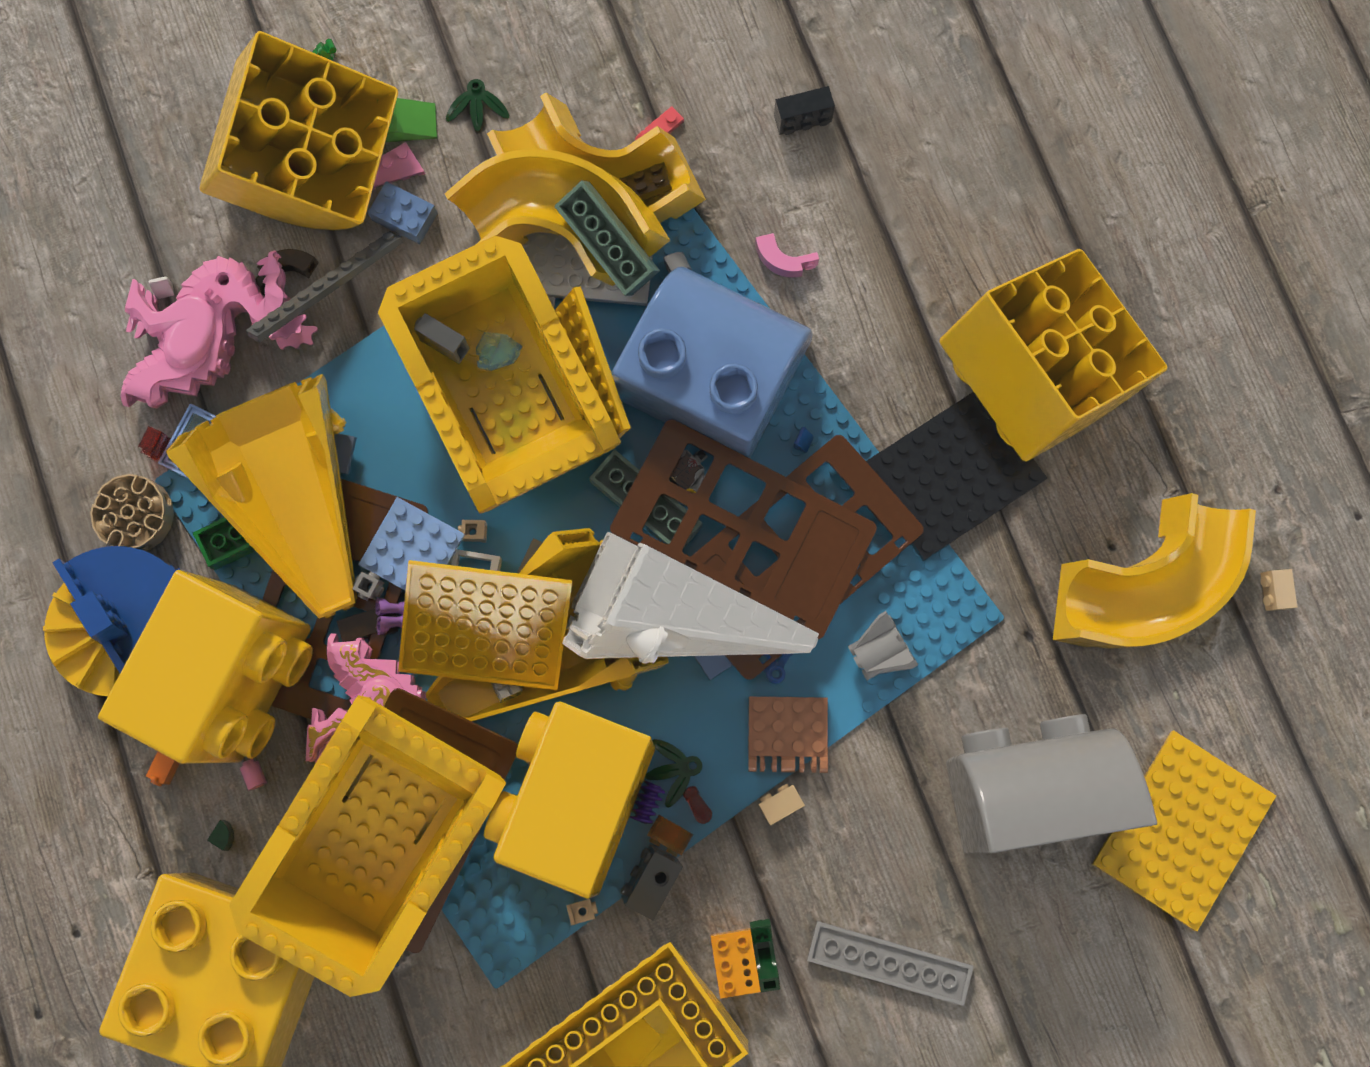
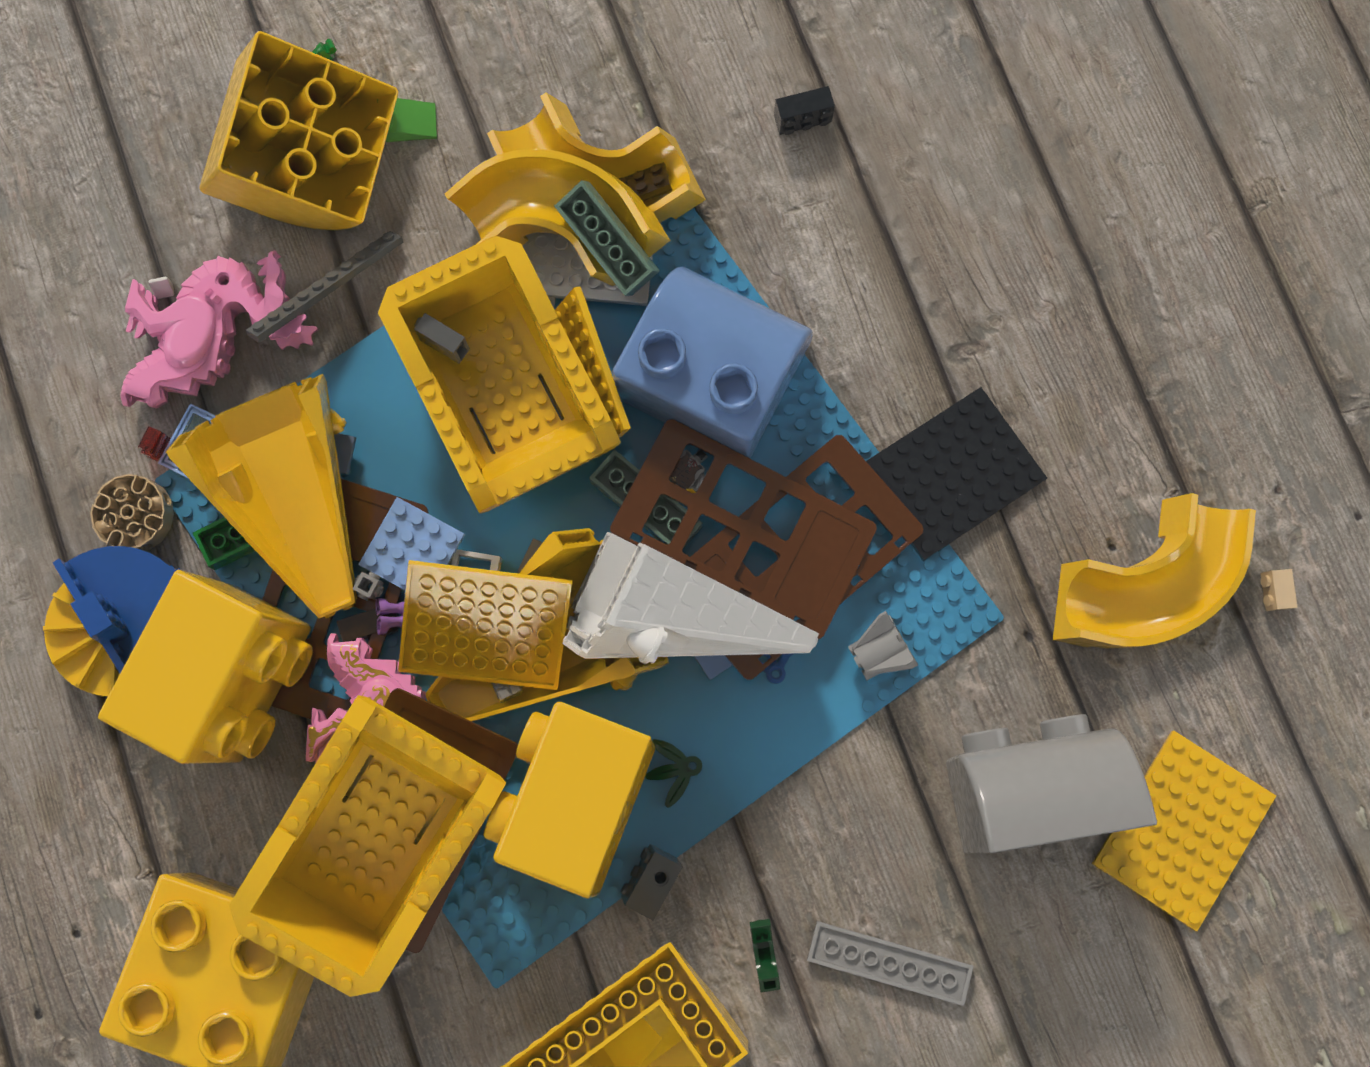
(162, 770): orange brick -> none
(222, 835): dark green brick -> none
(252, 774): bright pink brick -> none
(292, 260): dark brown arch -> none
(397, 165): bright pink wing -> none
(402, 212): medium blue brick -> none
(476, 96): dark green plant -> none
(480, 527): tan brick -> none
(496, 351): clear light blue slope -> none
(574, 915): tan brick -> none
(647, 803): dark purple piece -> none
(667, 121): coral hinge -> none
(669, 835): clear orange brick -> none
(676, 260): light grey brick -> none
(698, 806): clear red piece -> none
(735, 963): light orange piece -> none
(780, 805): tan brick -> none
(781, 263): bright pink arch -> none
(788, 730): nougat hinge -> none
(803, 440): blue slope -> none
(1051, 353): yellow piece -> none

